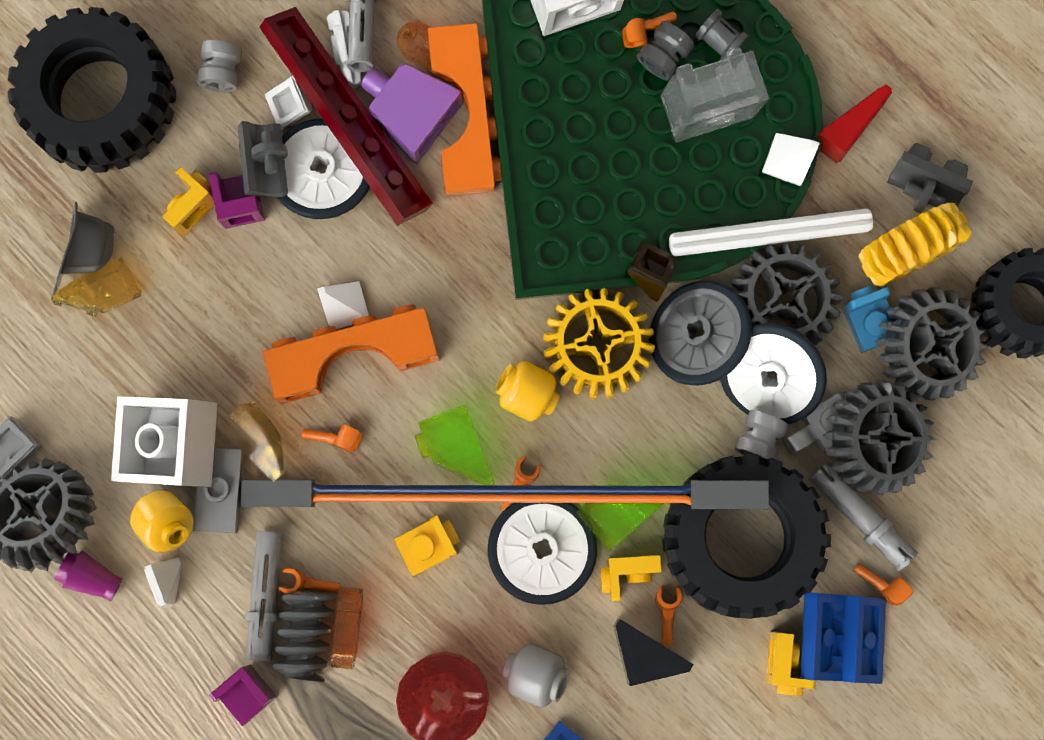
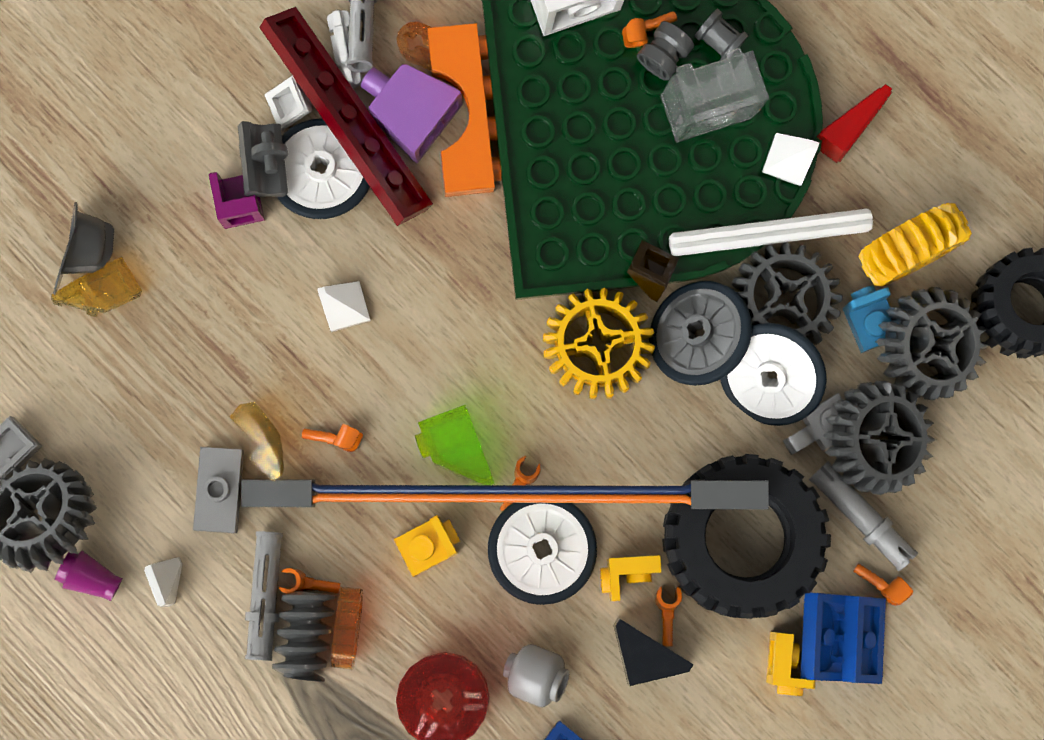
(62, 50): black tyre -> none
(161, 521): yellow head -> none
(164, 441): white brick -> none
(189, 208): yellow bracket -> none
(219, 66): light grey wheel -> none
(244, 694): magenta panel -> none
(299, 367): orange arch -> none
(527, 391): yellow head -> none
(614, 520): clear neon green slope -> none
(762, 435): light grey wheel -> none
(928, 181): dark grey hips -> none

